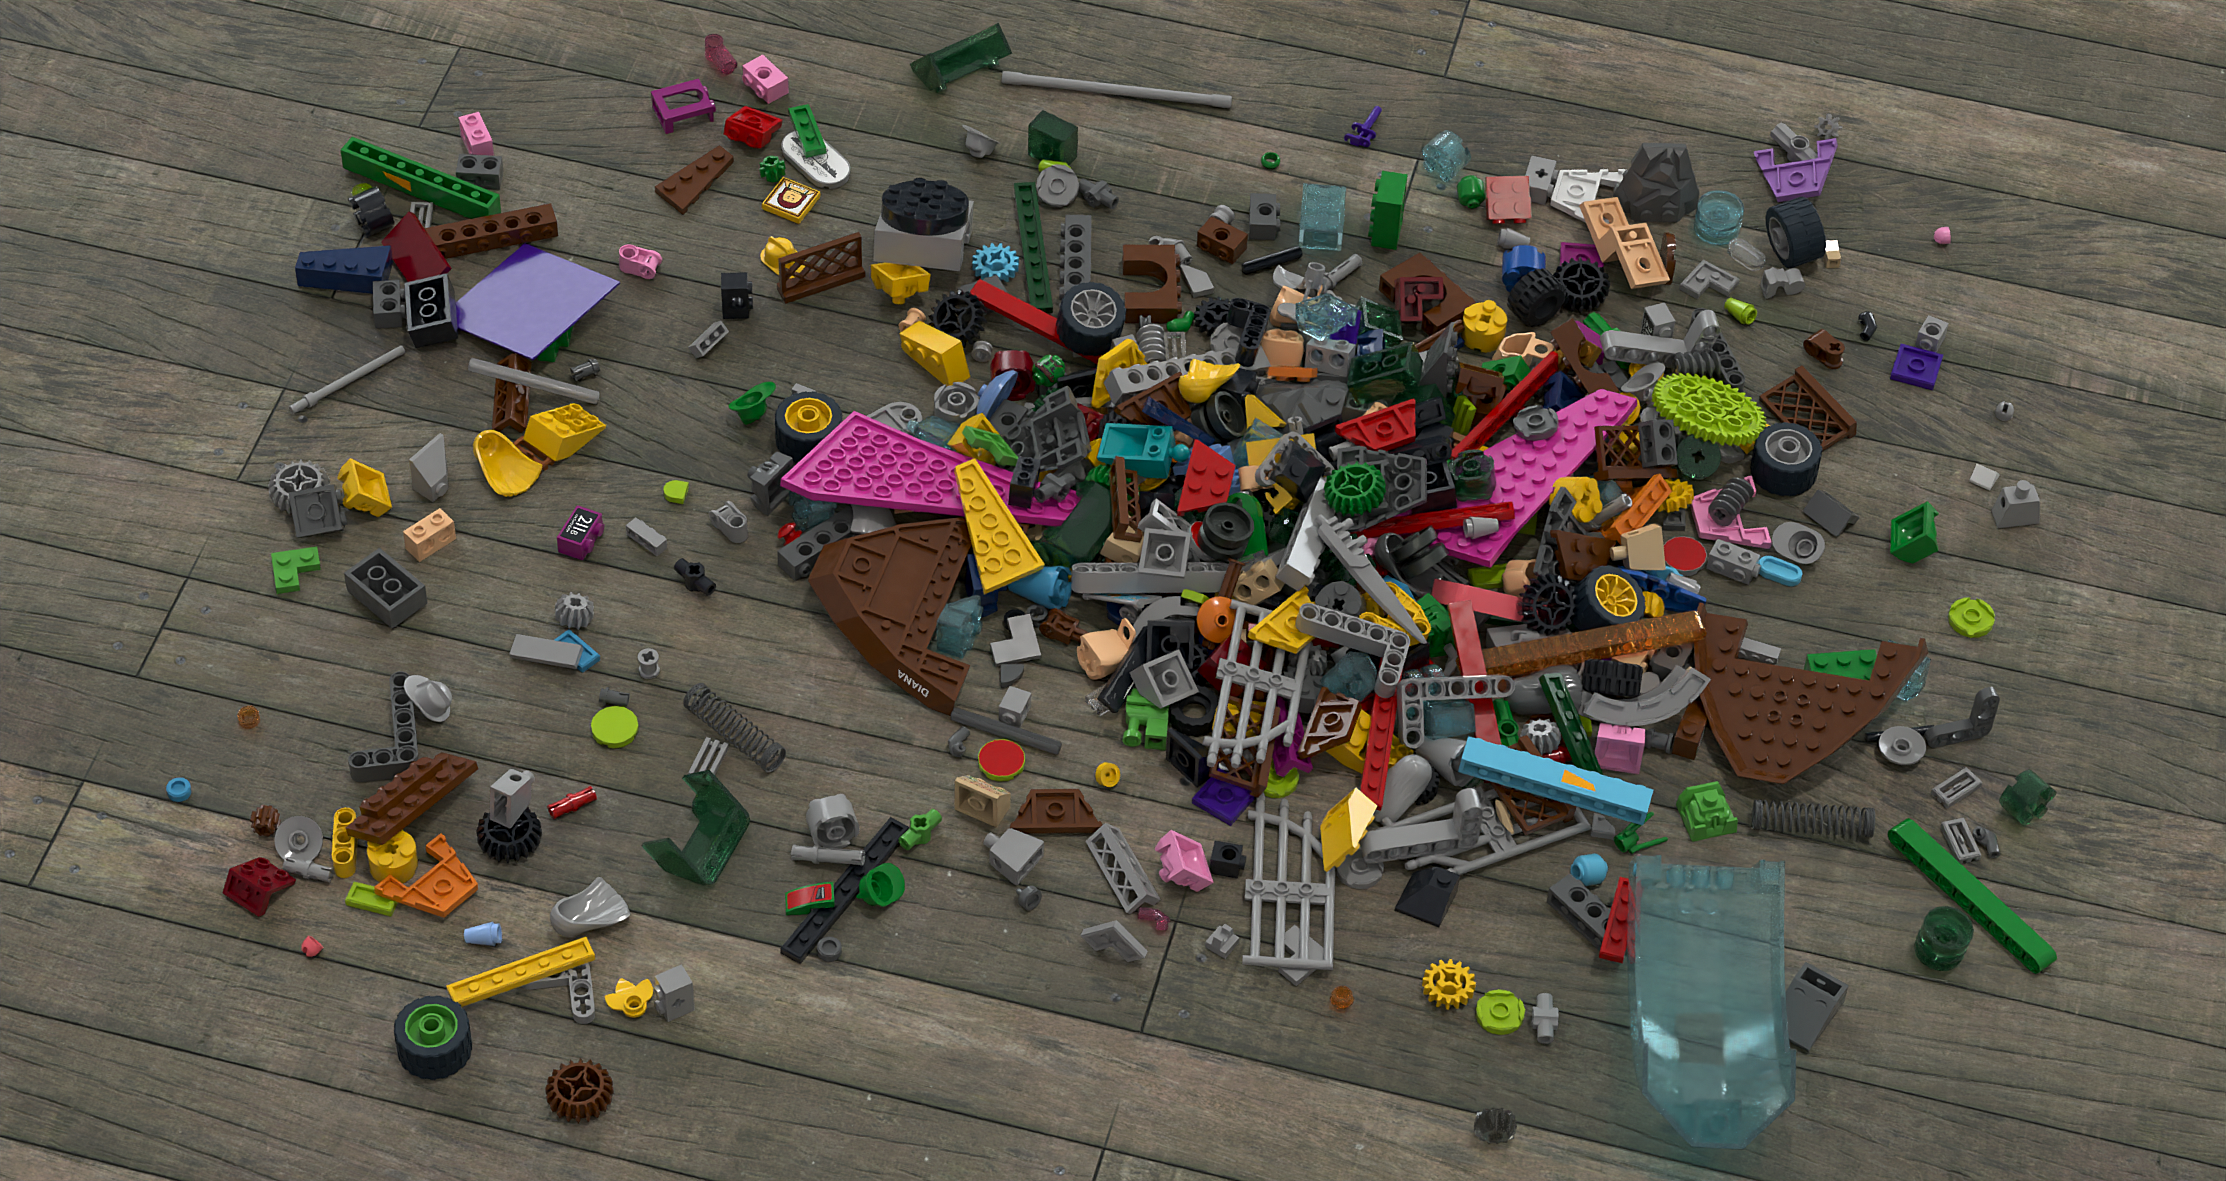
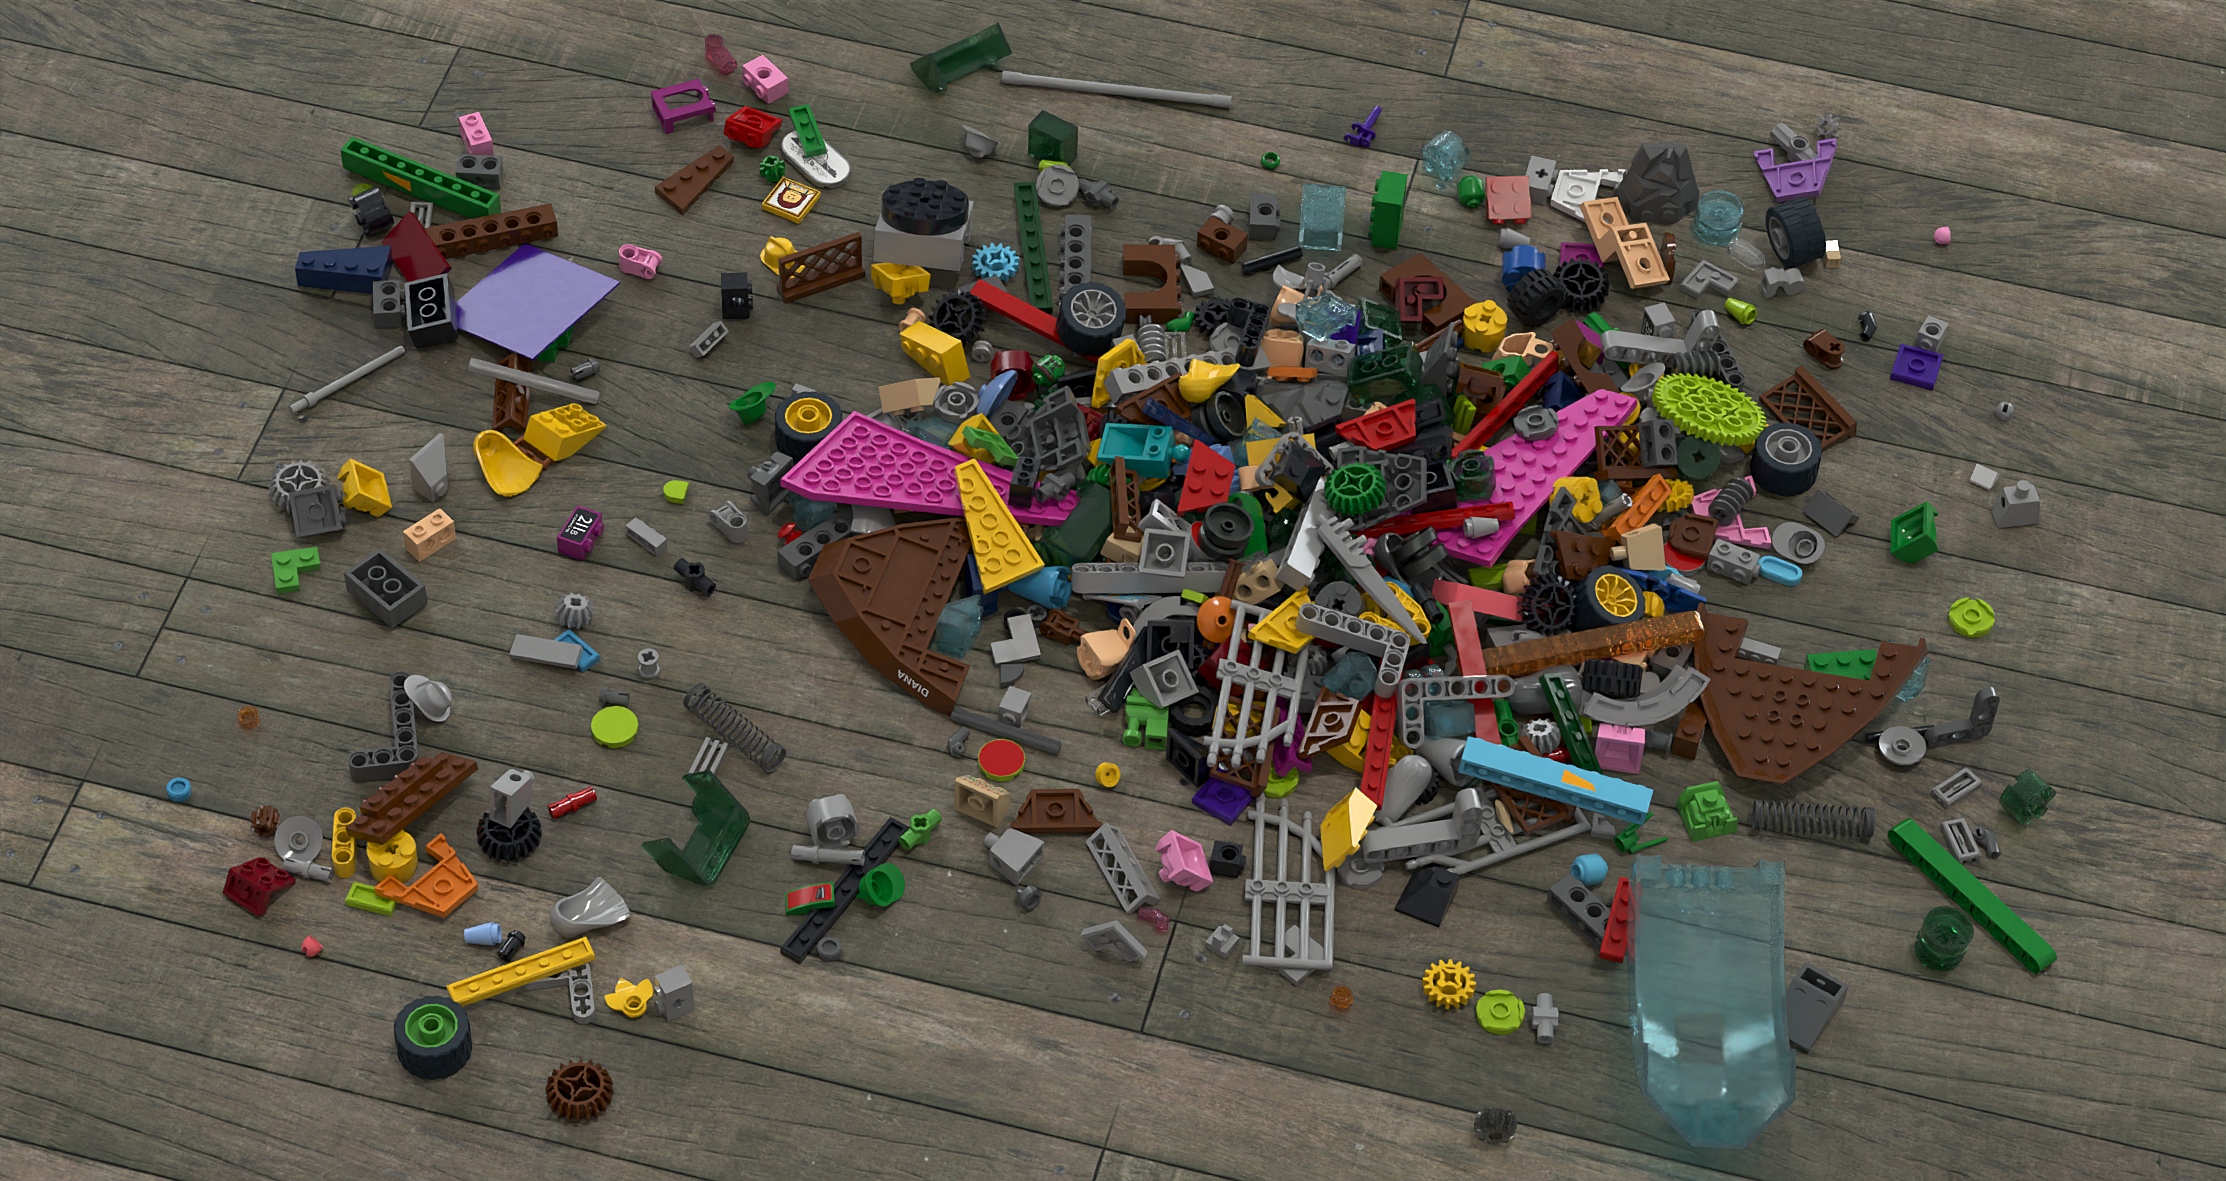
(515, 940): none -> black pin
(908, 395): none -> tan slope
(1427, 603): none -> black pin
(1693, 535): none -> reddish brown tile

